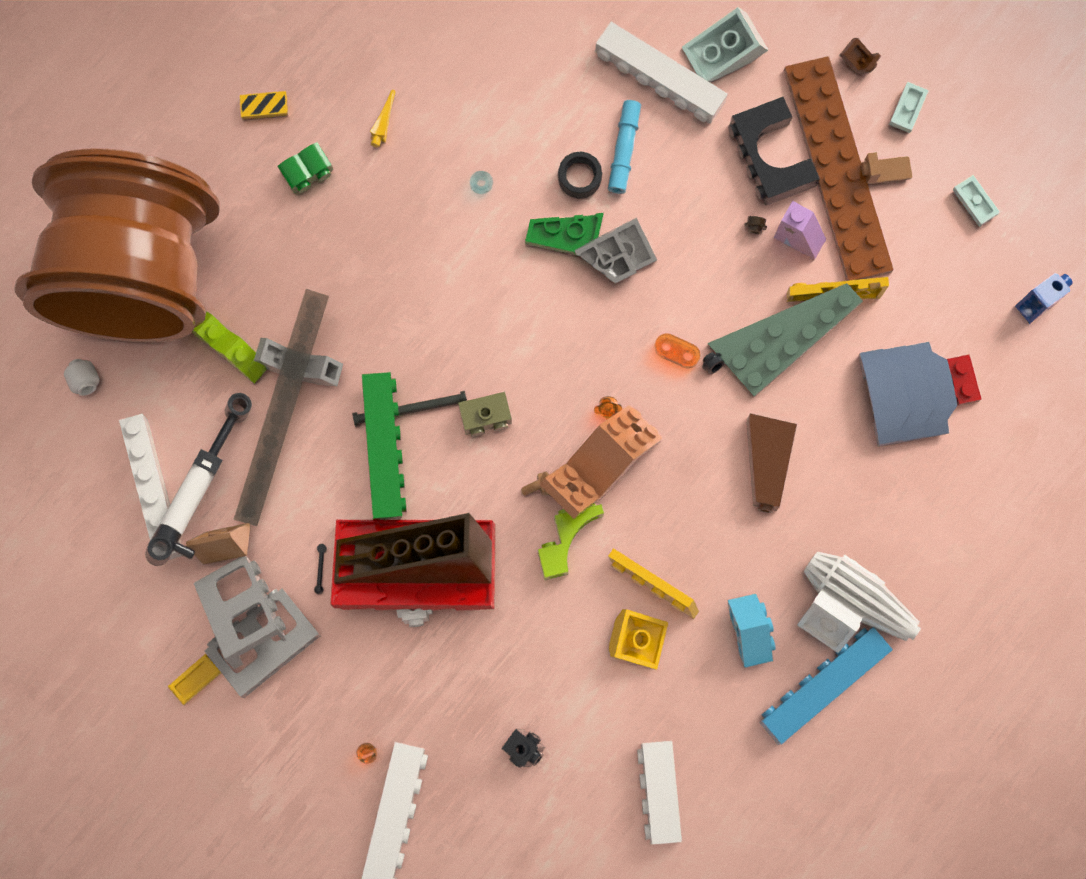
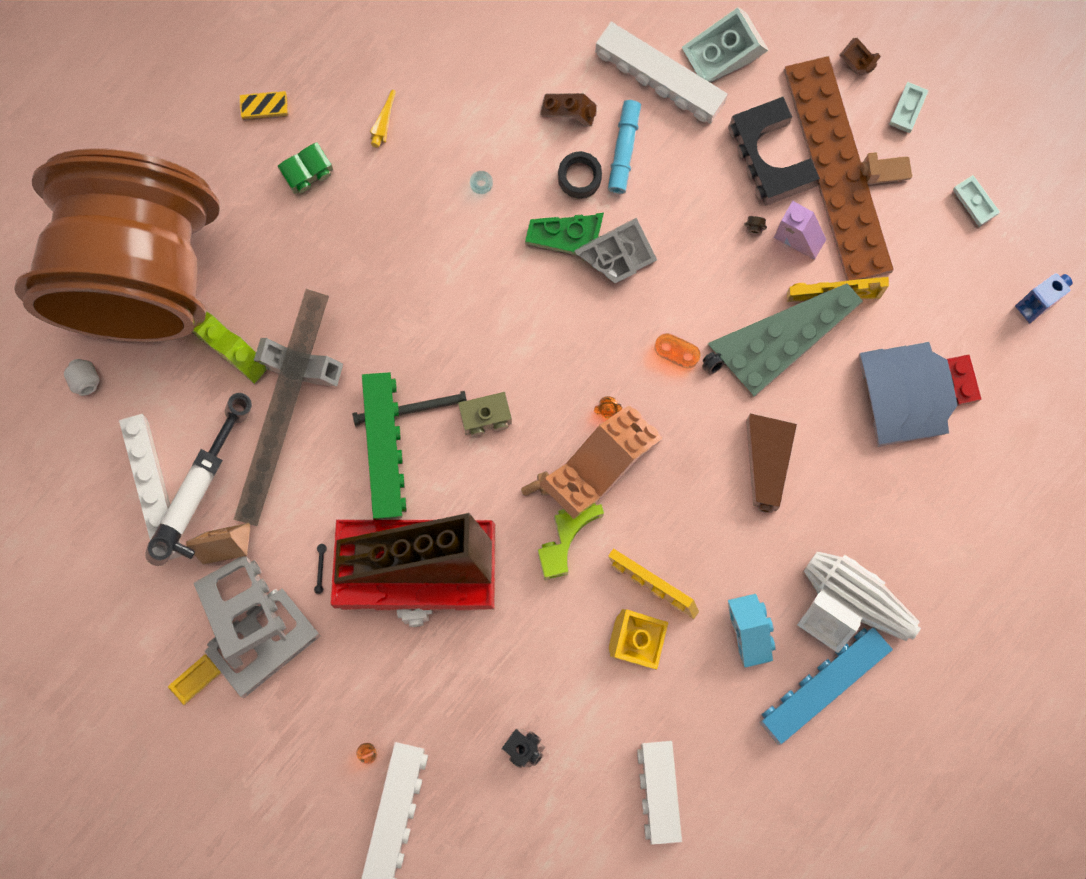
(569, 105): none -> reddish brown bracket

